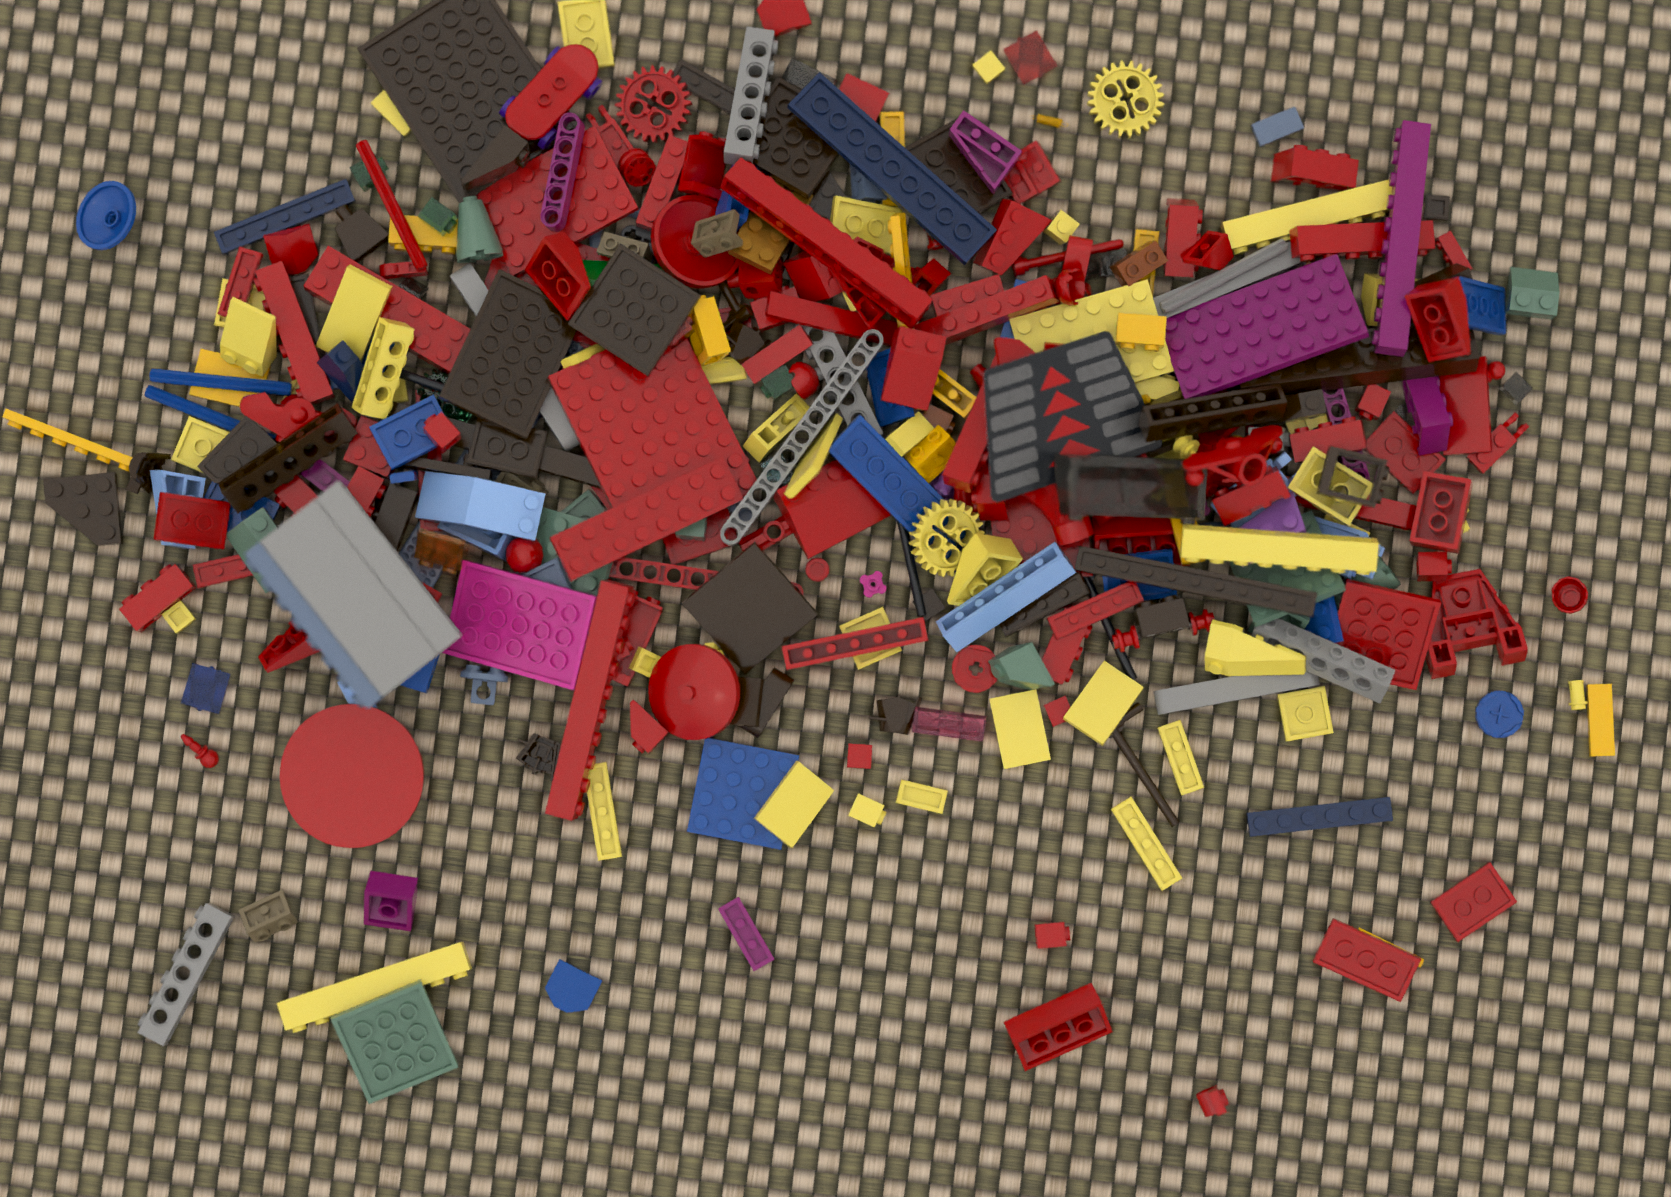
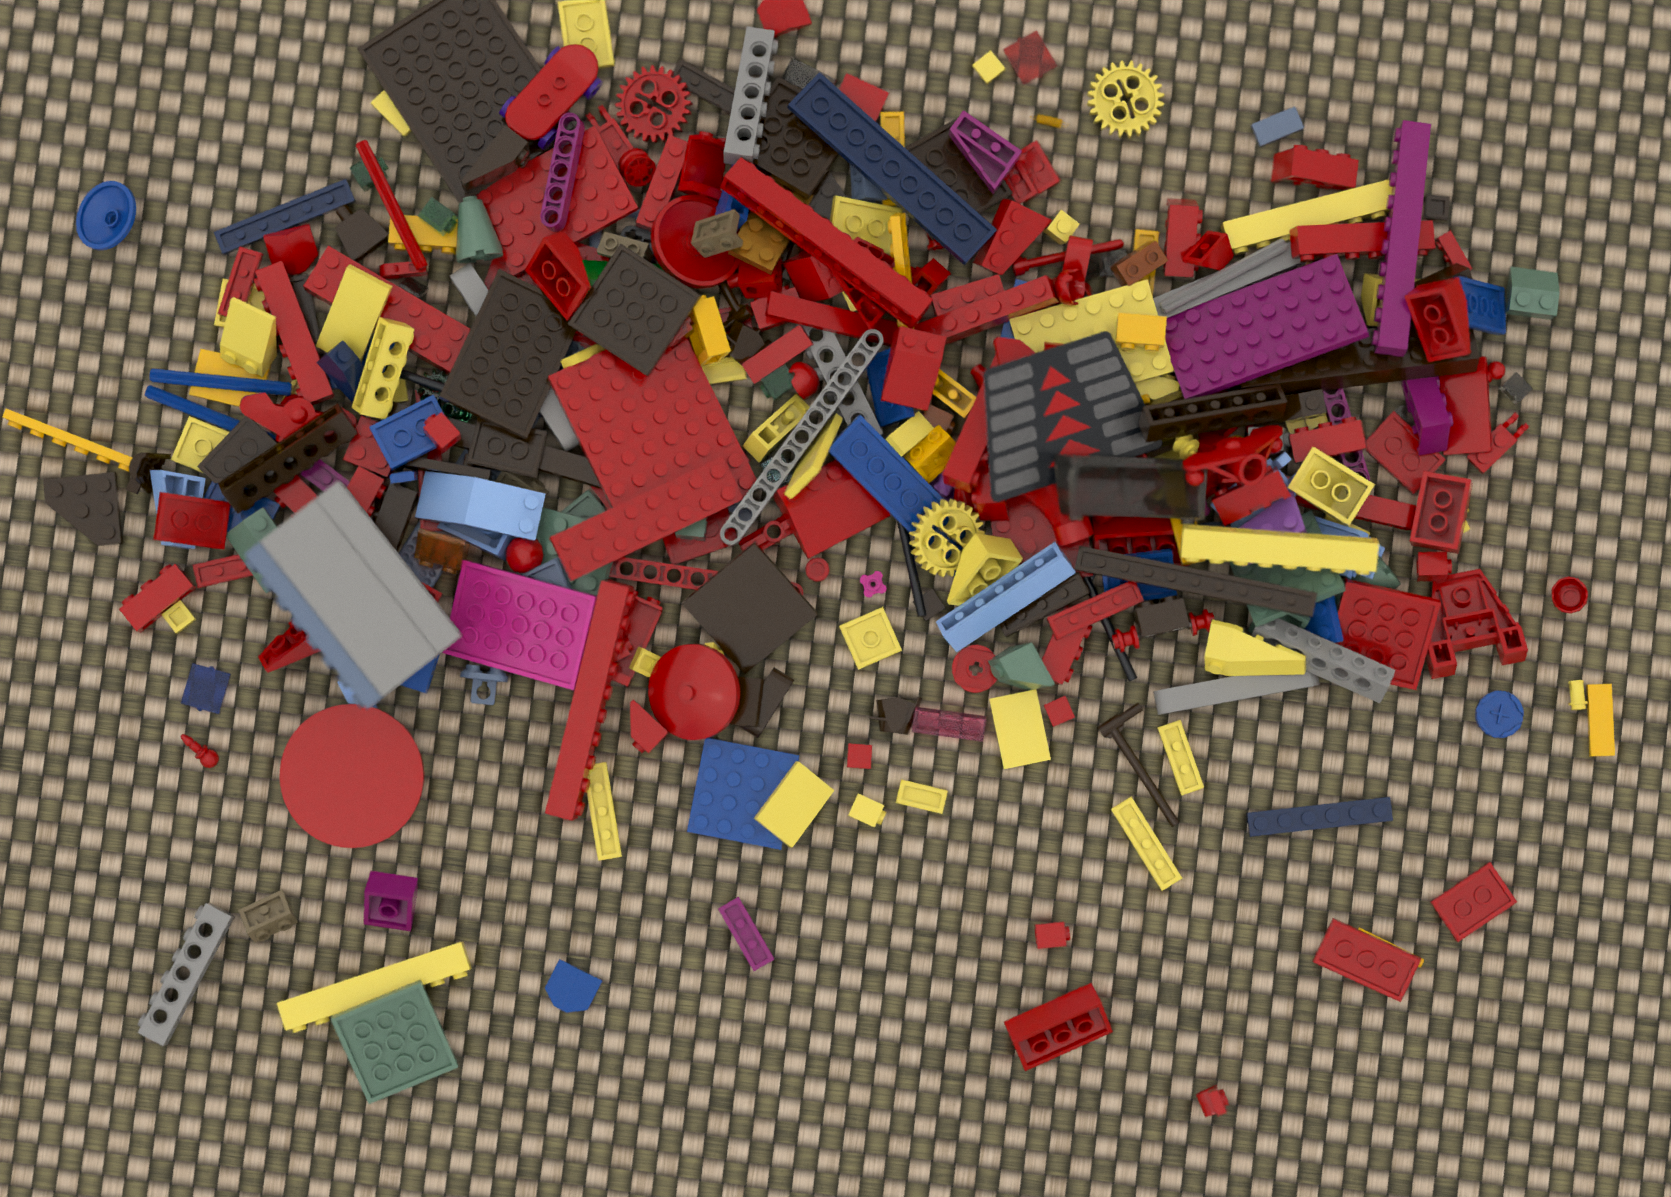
(540, 754): dark brown piece -> none
(855, 643): red brick -> none
(1103, 703): light yellow tile -> none
(1305, 713): light yellow tile -> none
(1328, 469): dark brown window -> none
(1372, 402): red brick -> none

